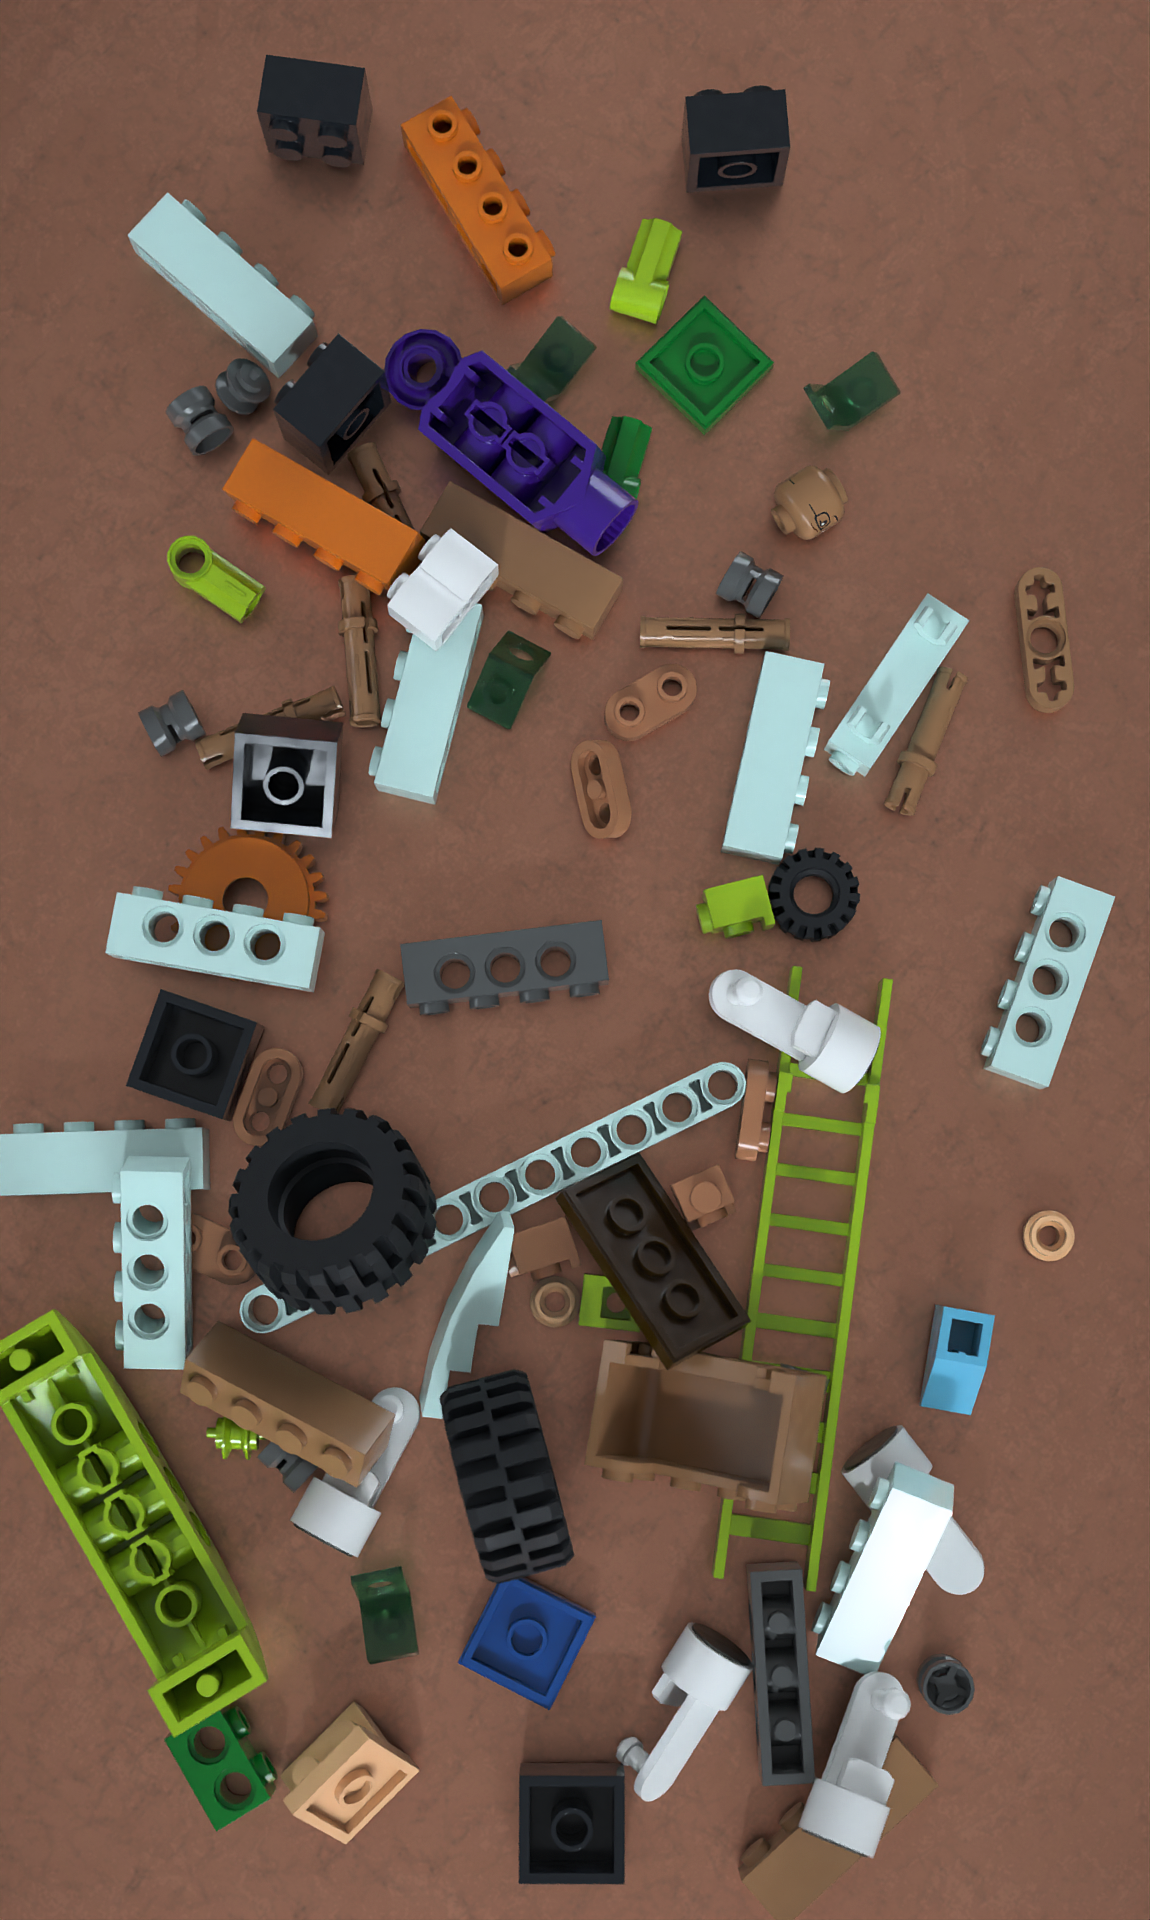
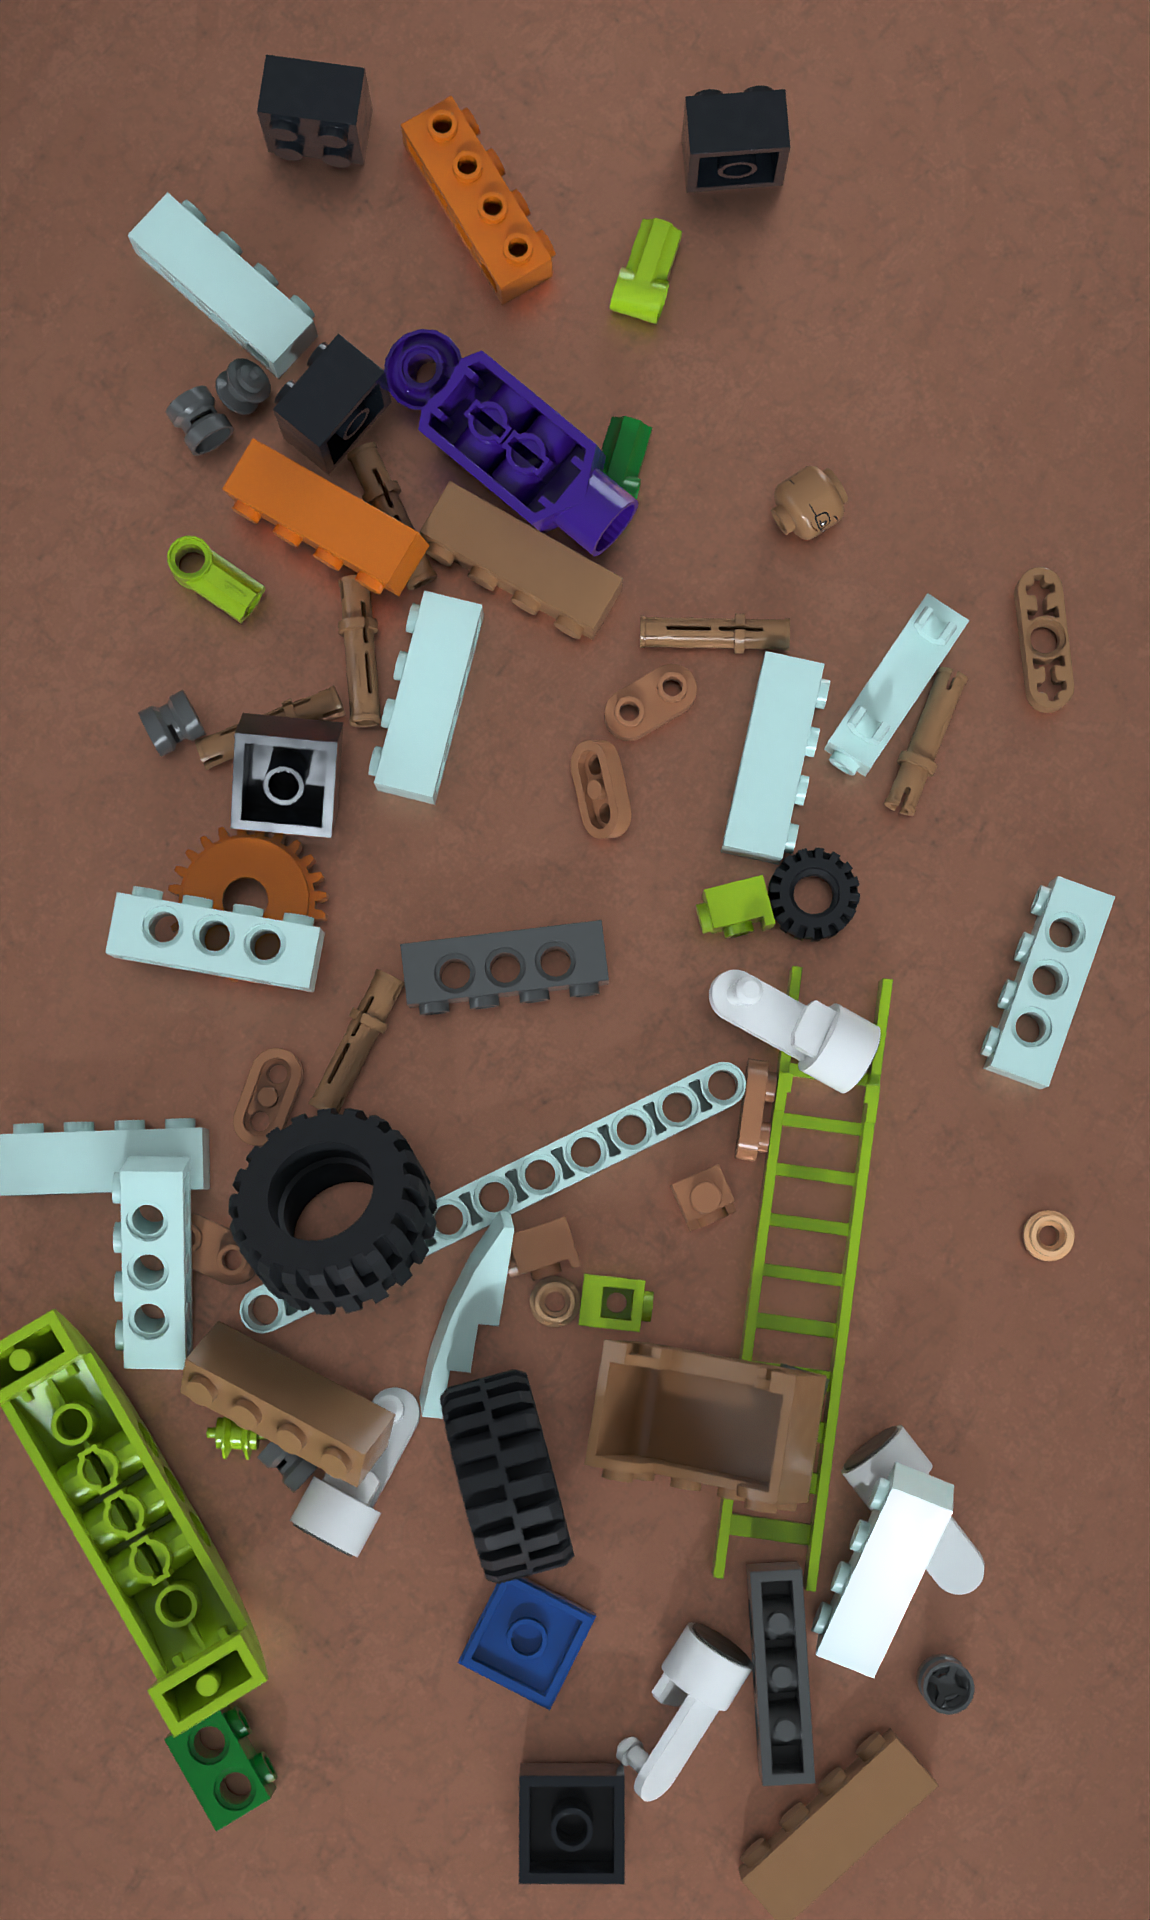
(195, 1055): black brick -> none
(346, 1776): light nougat bracket -> none
(386, 1615): clear green bracket -> none
(441, 588): white brick -> none
(506, 680): clear green bracket -> none
(554, 360): clear green bracket -> none
(653, 1260): dark brown tile -> none
(704, 365): green tile -> none
(740, 578): dark grey wheel -> none
(853, 393): clear green bracket -> none
(853, 1793): white piece -> none
(956, 1359): medium azure slope -> none

